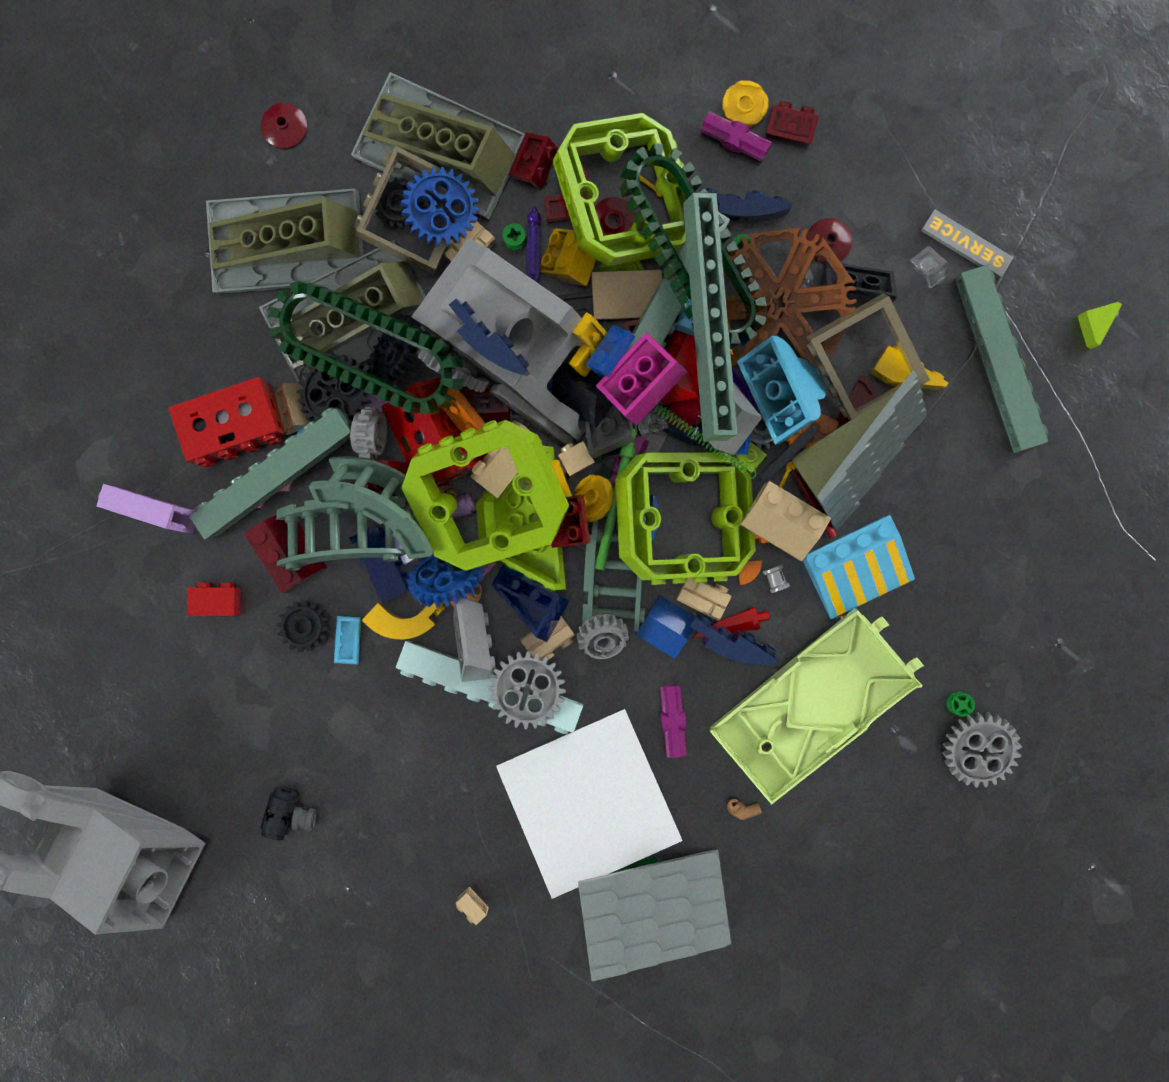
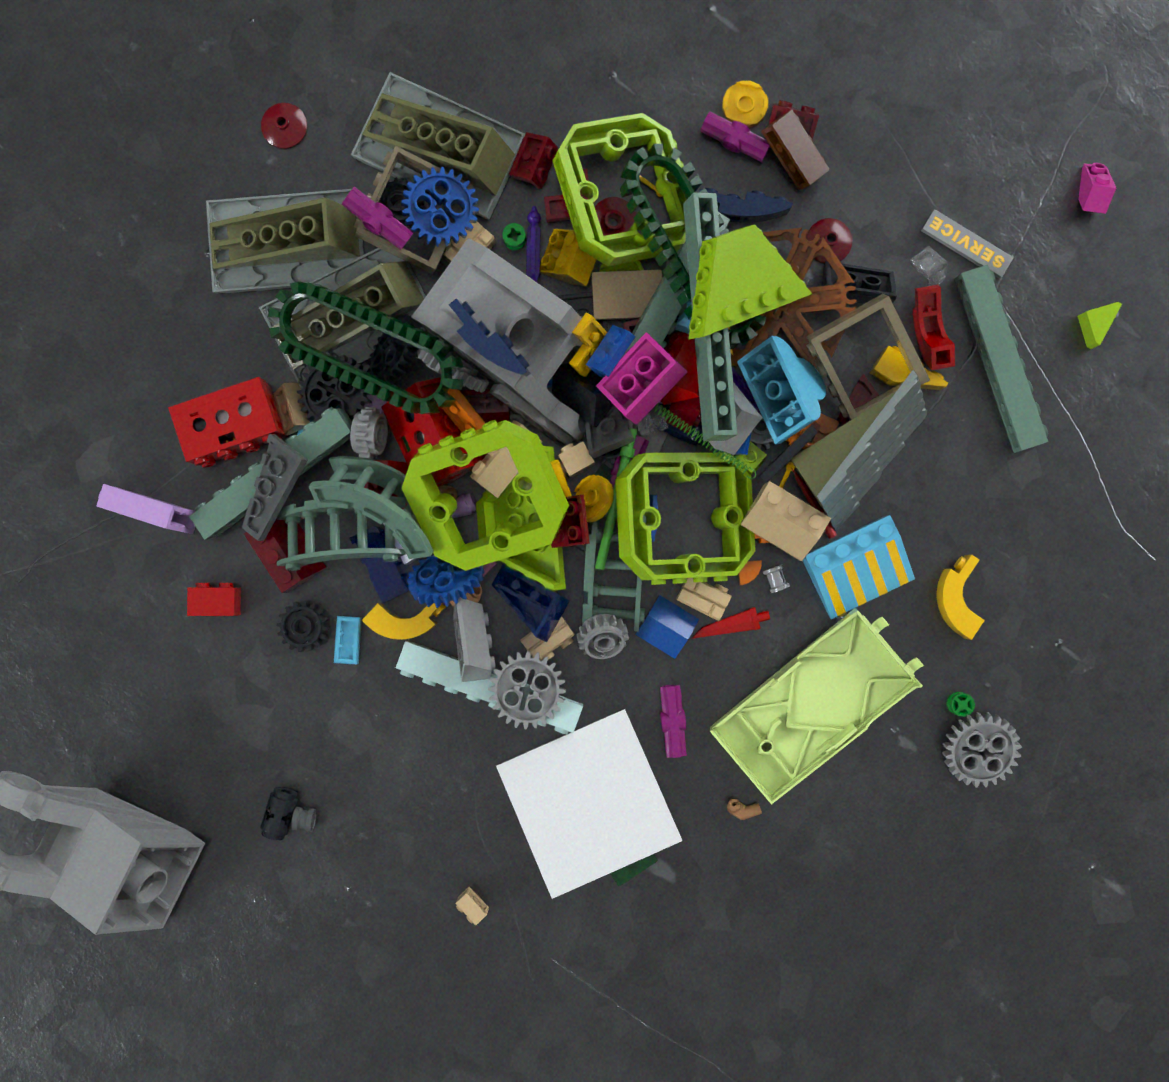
(277, 478): none -> dark grey wing
(377, 218): none -> magenta piece
(654, 914): light grey piece -> none
(739, 280): none -> lime piece
(739, 647): dark blue slope -> none
(795, 150): none -> brick
(932, 339): none -> red arch
(951, 600): none -> yellow arch
(1096, 188): none -> dark pink slope

